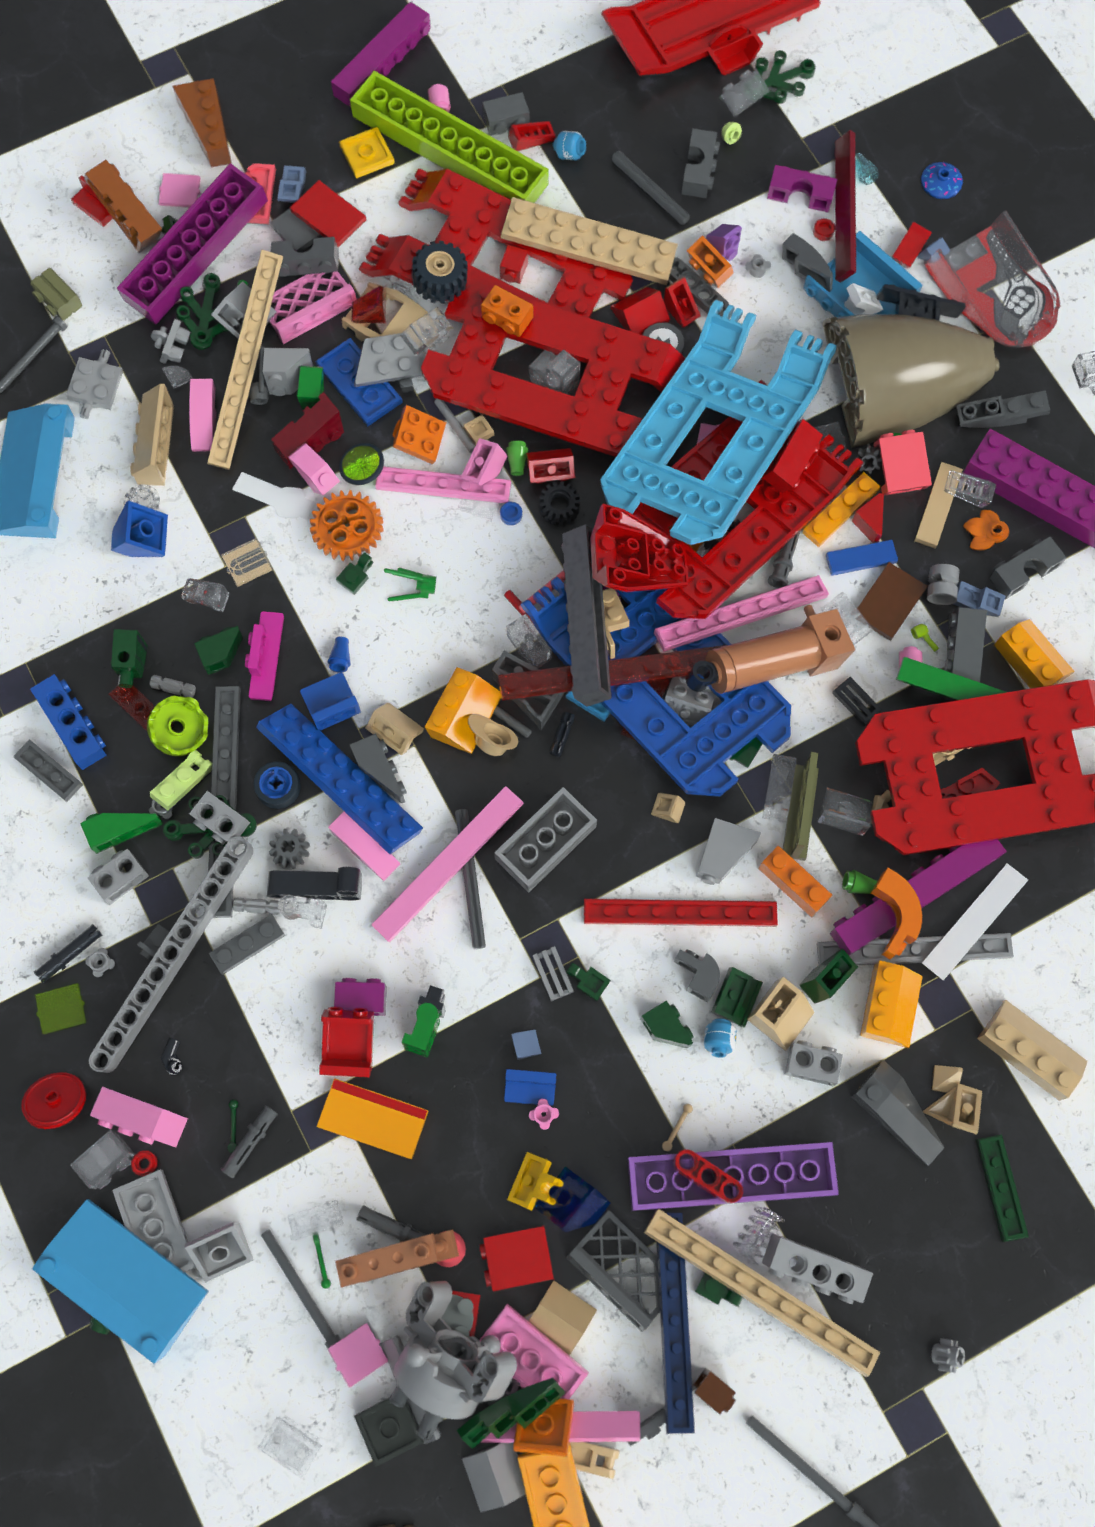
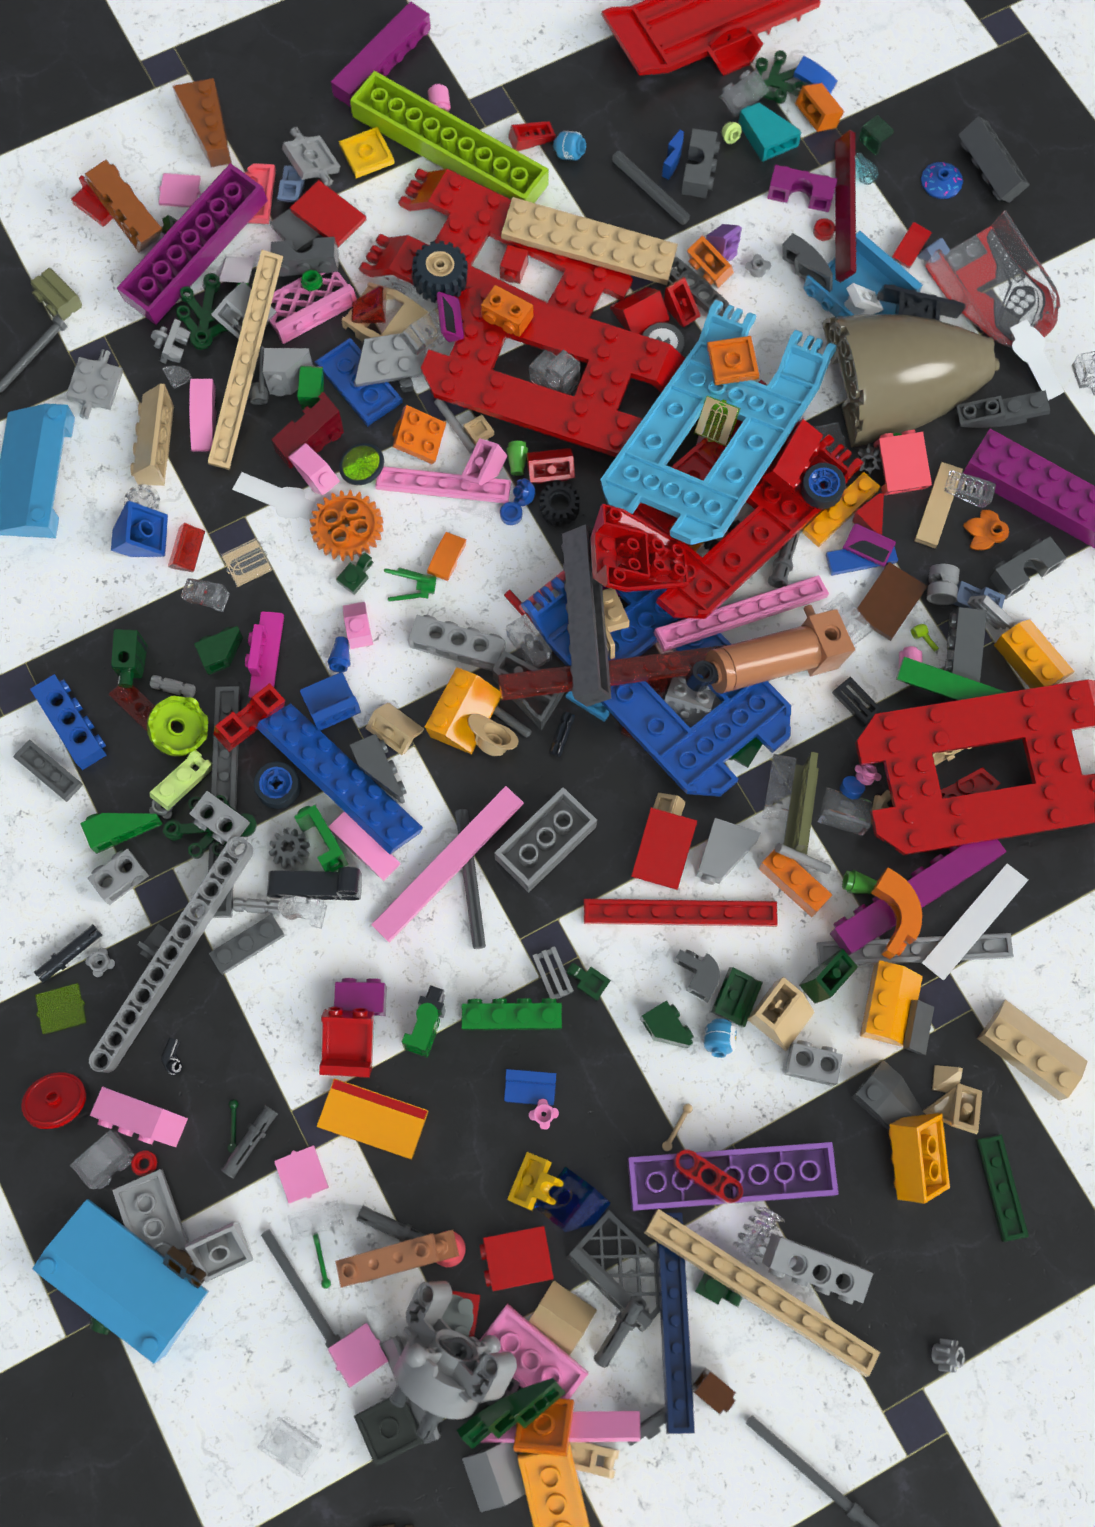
(182, 1265): none -> dark brown plate
(186, 548): none -> clear red slope
(236, 269): none -> white sticker
(239, 726): none -> red arch
(301, 1174): none -> bright pink piece
(310, 157): none -> light grey plate
(311, 280): none -> green plate
(311, 817): none -> green panel
(357, 625): none -> bright pink slope
(443, 646): none -> light grey brick
(446, 556): none -> orange slope
(450, 317): none -> magenta slope
(504, 112): dark grey brick -> none
(512, 1016): none -> green brick
(524, 492): none -> blue plate
(526, 1044): sand blue slope -> none
(625, 1322): none -> dark grey pin
(664, 848): none -> red tile
(673, 155): none -> blue slope
(717, 420): none -> piece
(732, 360): none -> orange tile
(768, 131): none -> teal slope
(802, 858): none -> light grey bar
(813, 73): none -> blue slope
(819, 107): none -> orange brick
(831, 478): none -> wheel
(852, 787): none -> blue tile
(867, 774): none -> bright pink plate
(869, 545): none -> magenta slope
(875, 133): none -> clear green panel
(918, 1027): none -> dark grey tile
(919, 1157): none -> light orange slope
(993, 160): none -> dark grey brick
(995, 615): none -> light grey tile
(1029, 348): none -> white sticker

